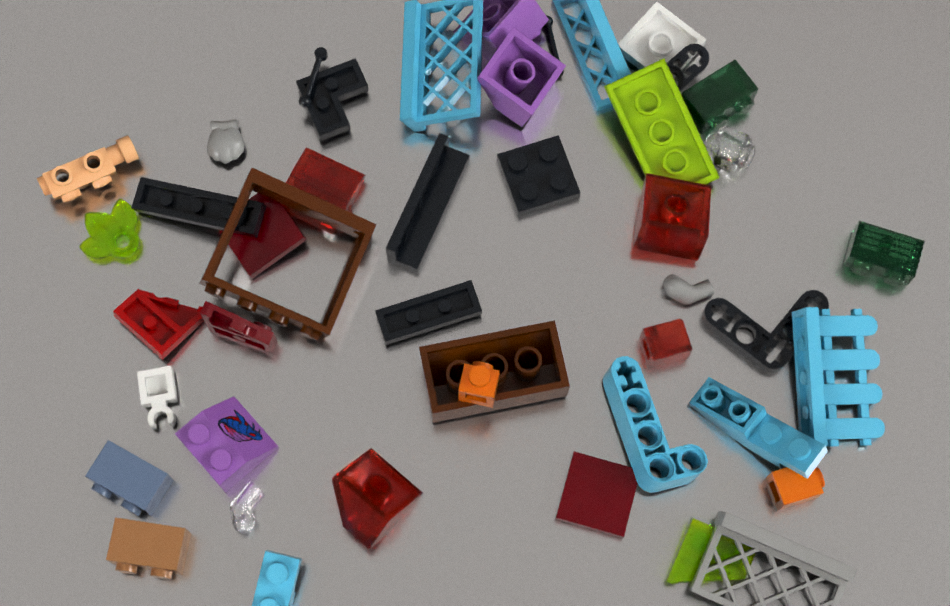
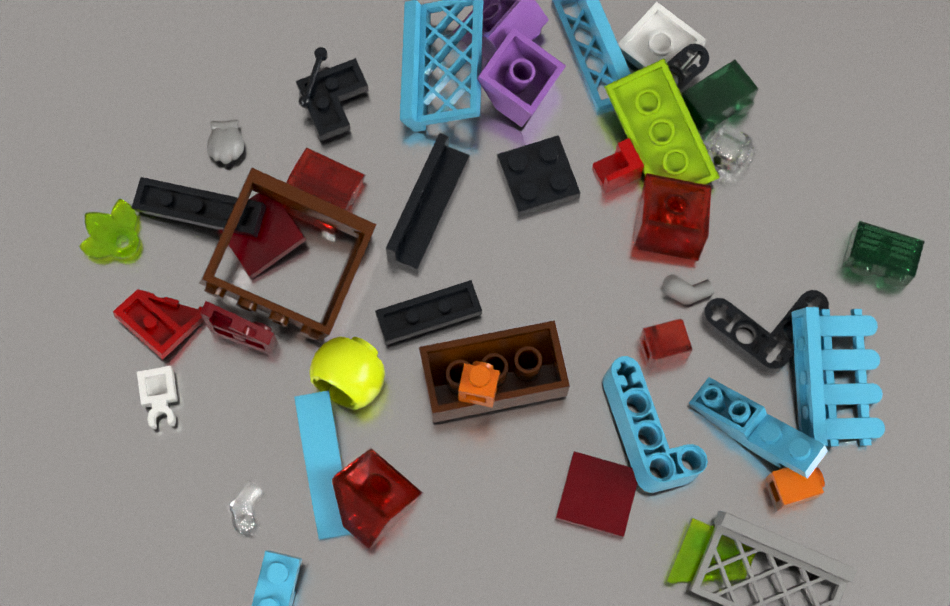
(83, 176): light nougat brick -> none
(129, 478): sand blue brick -> none
(148, 547): medium nougat brick -> none
(226, 442): medium lavender slope -> none
(321, 460): none -> medium azure slope
(348, 371): none -> neon yellow wheel
(551, 40): black hinge -> none
(619, 168): none -> red panel

